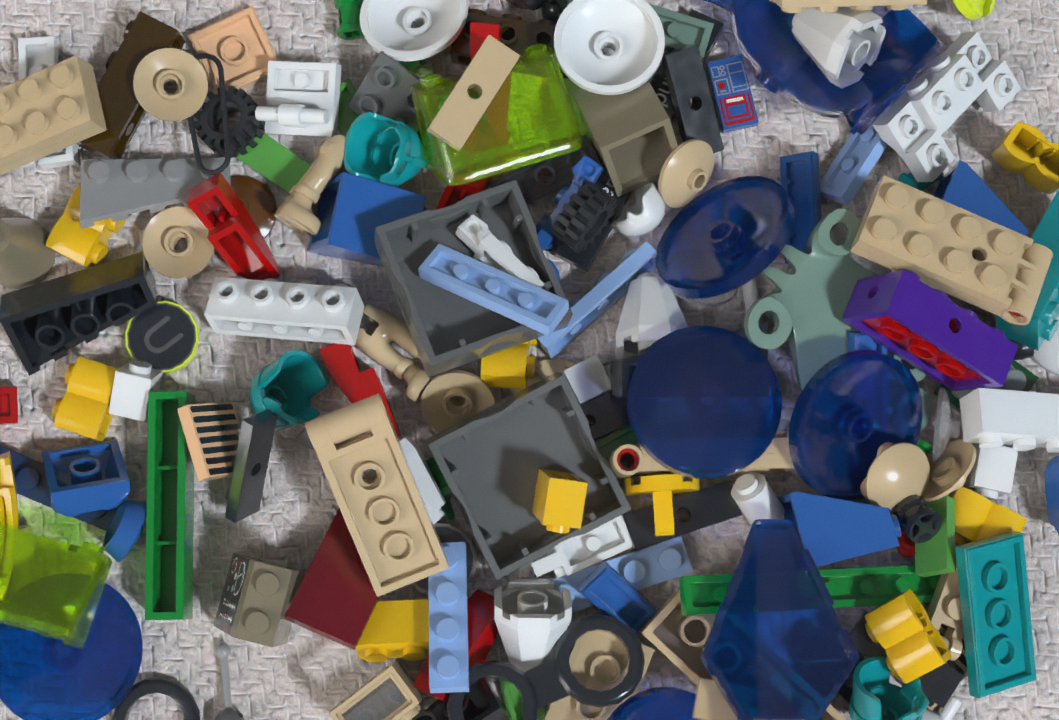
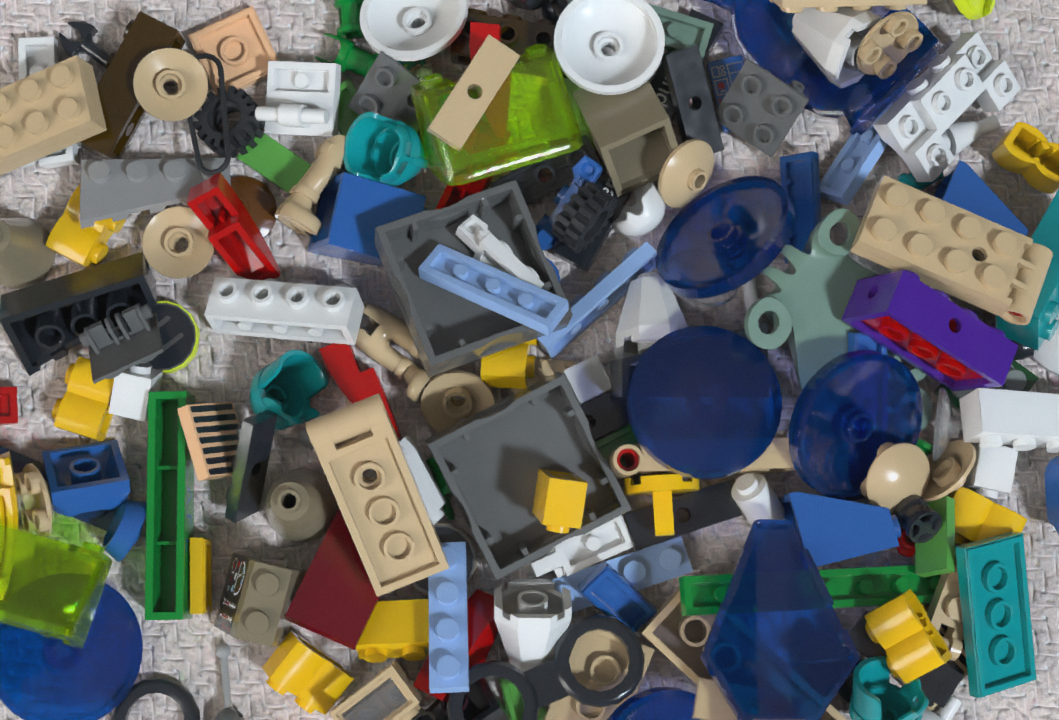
(37, 500): none -> tan dish
(88, 45): none -> black bar
(124, 347): none -> dark grey hinge
(200, 575): none -> yellow tile
(306, 674): none -> yellow brick
(313, 508): none -> dark tan cone
(351, 57): none -> green piece
(761, 107): none -> dark grey hinge
(888, 44): none -> tan dish
(963, 134): none -> white cone

